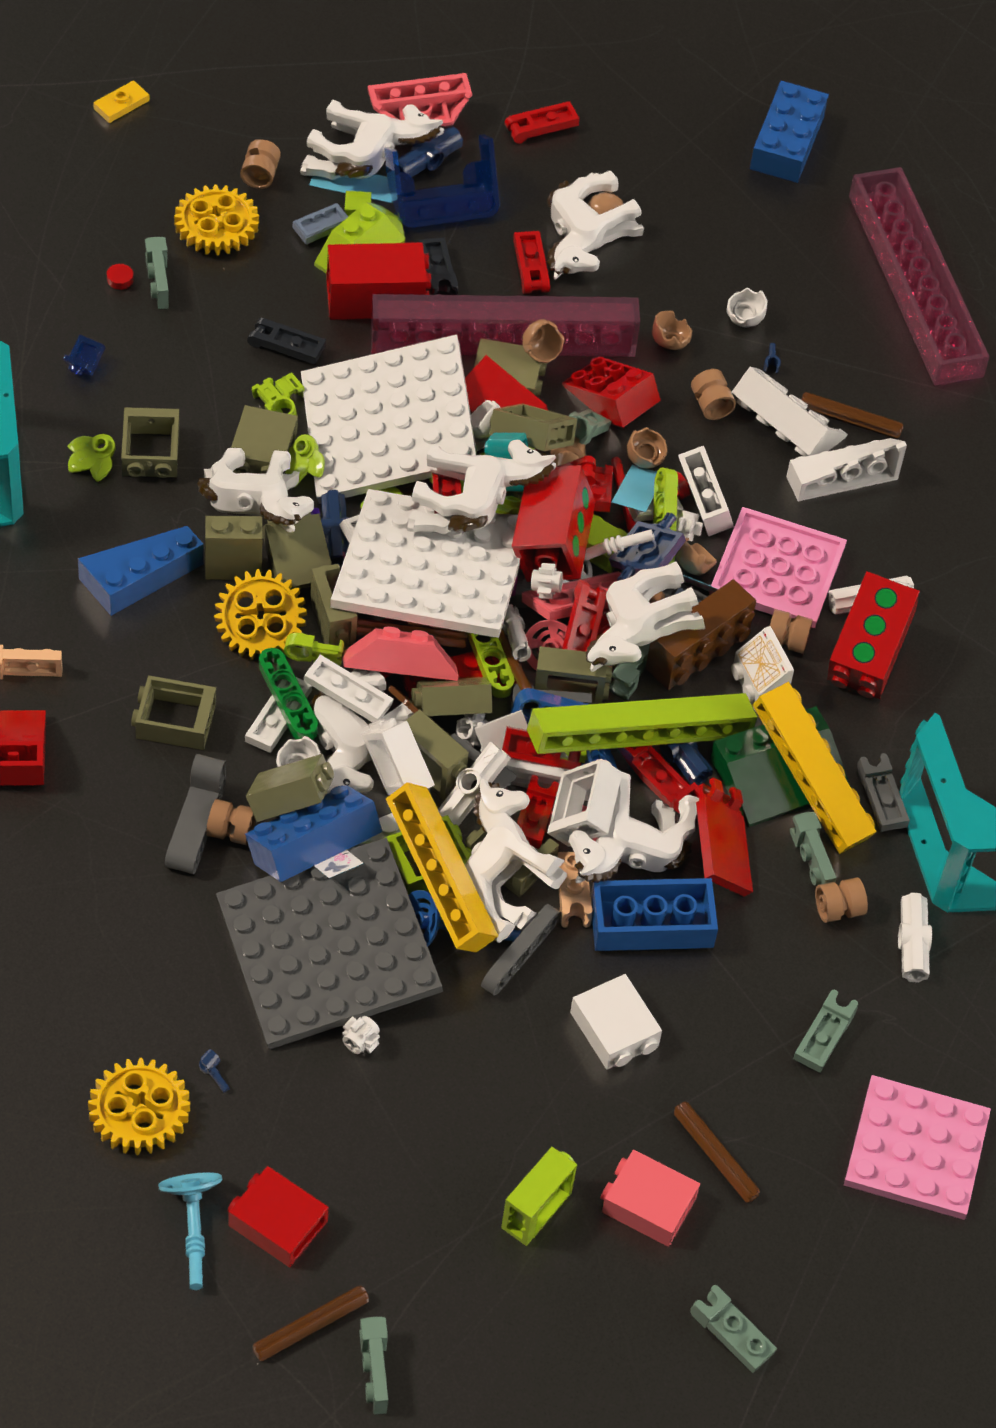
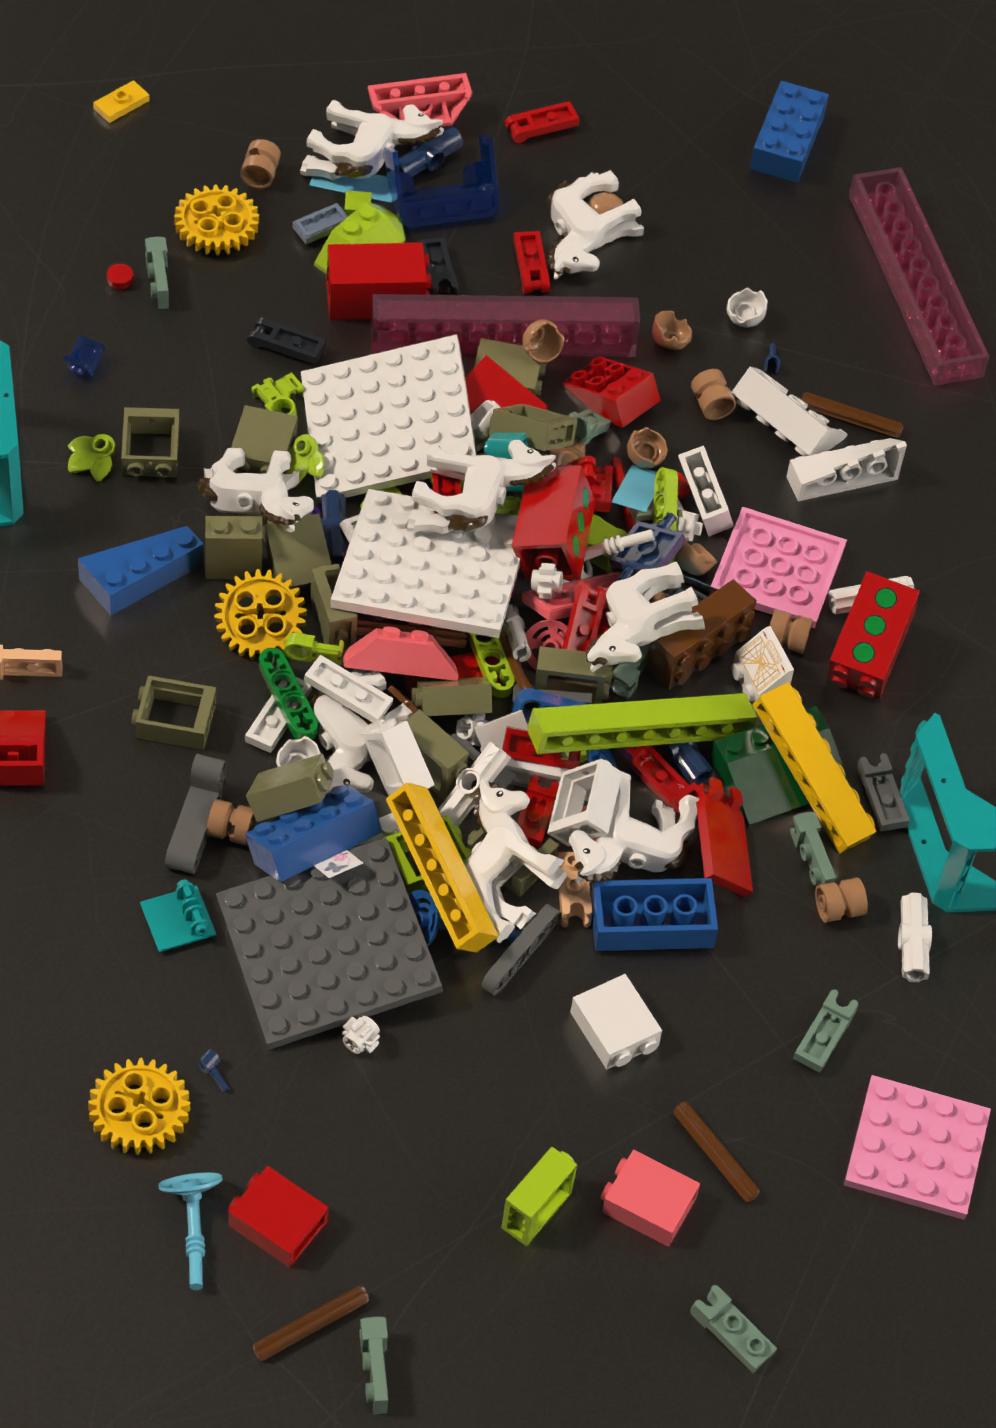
(178, 917): none -> teal hinge

